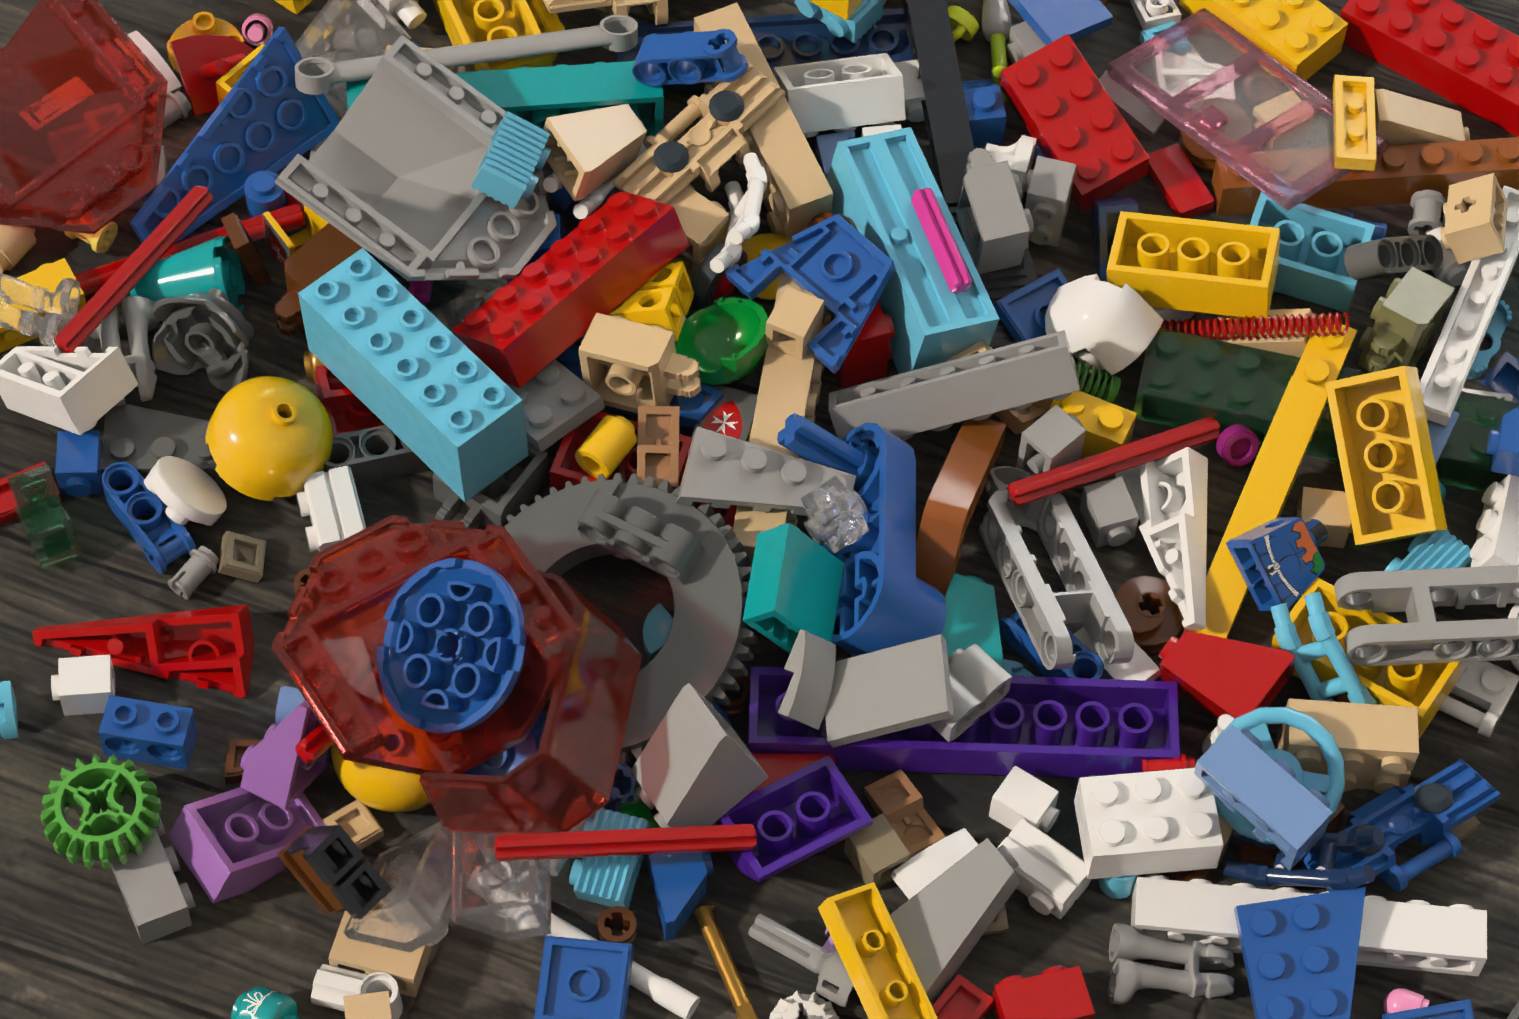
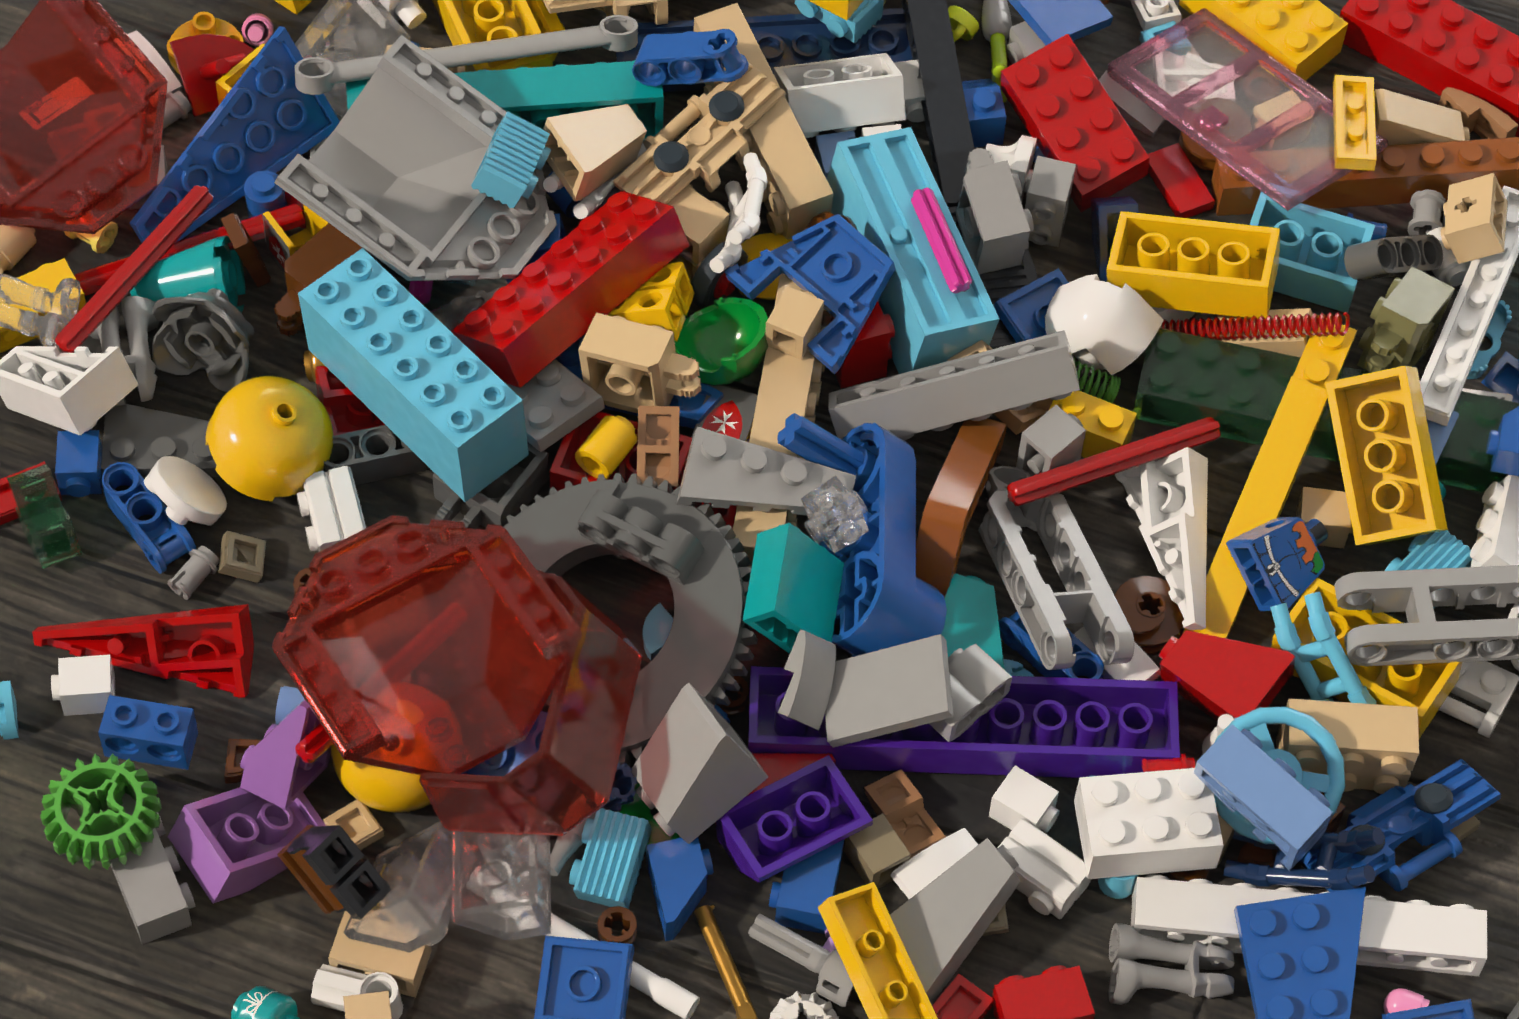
(452, 646): blue brick -> none
(625, 842): red axle -> none
(806, 888): none -> blue slope
(1109, 512): light grey brick -> none
(1237, 445): magenta tile -> none
(1479, 115): none -> medium nougat slope

